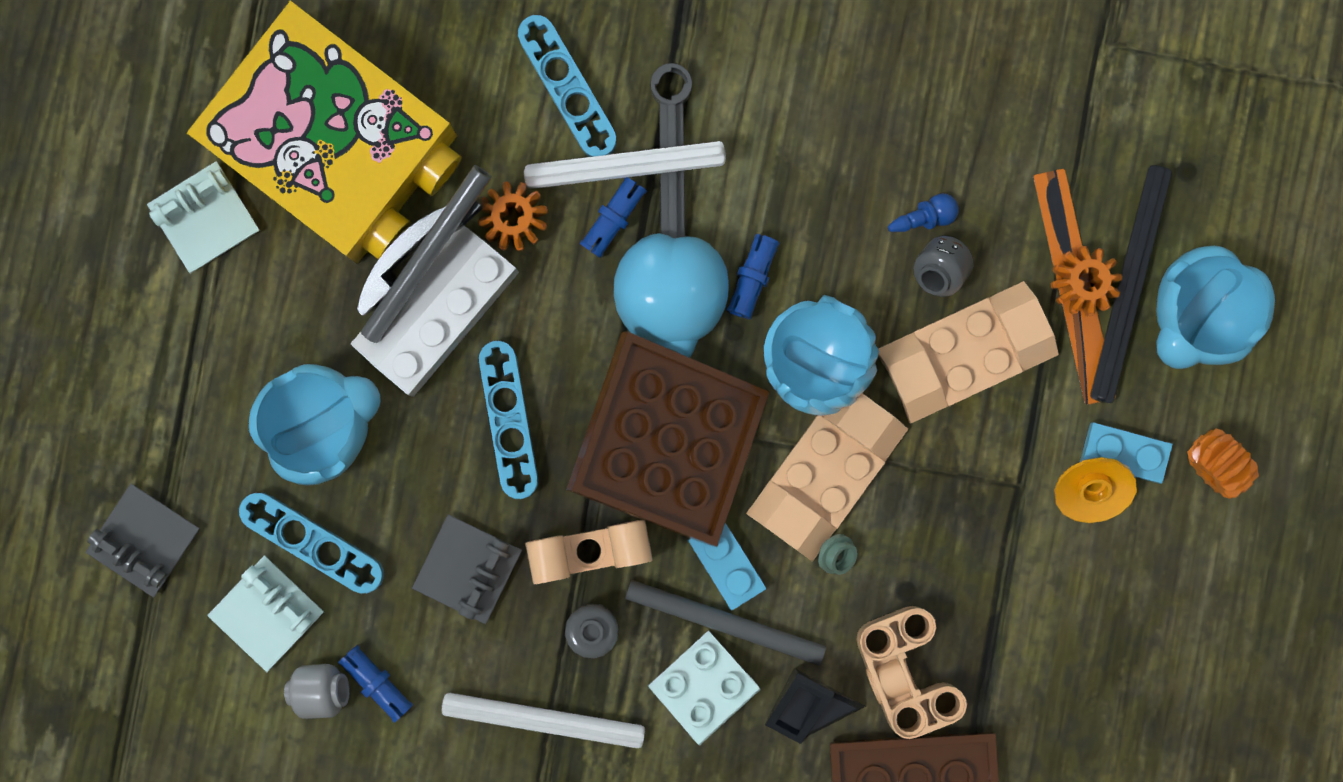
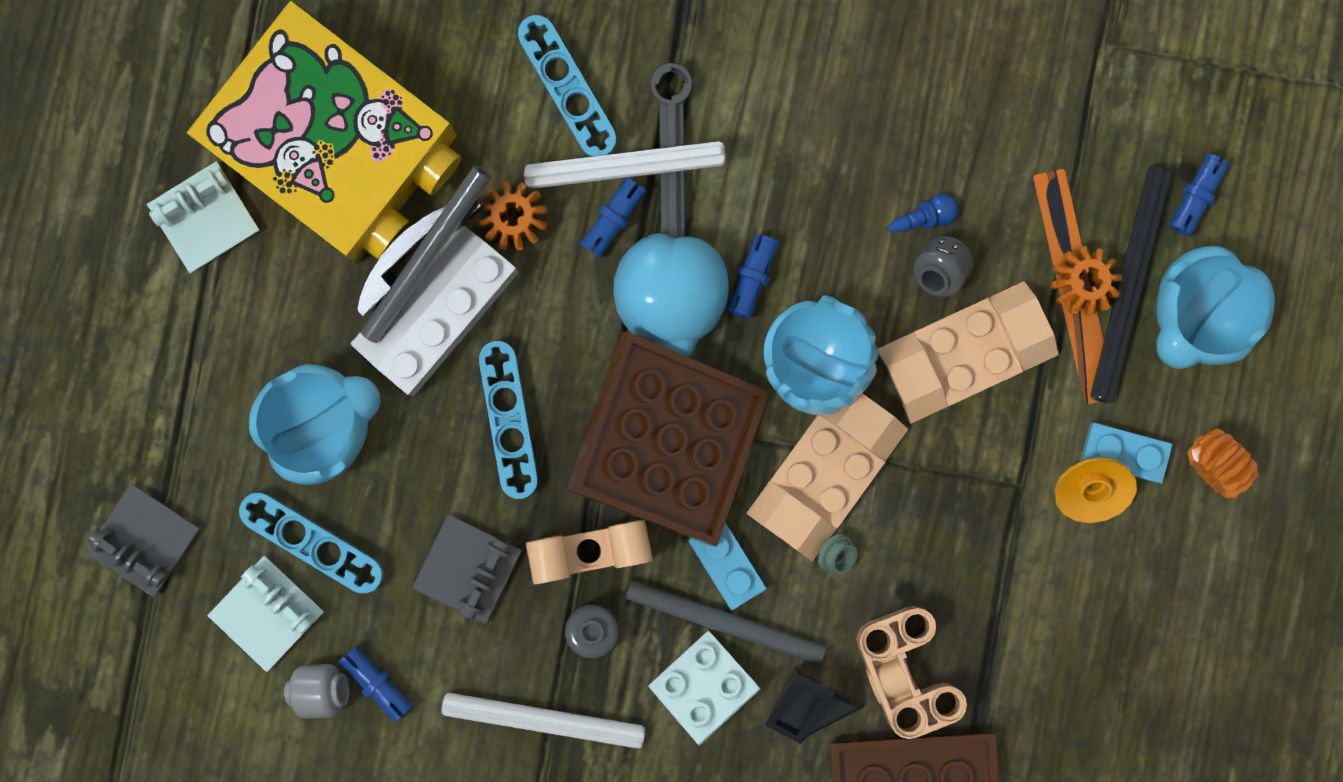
(1199, 195): none -> blue pin

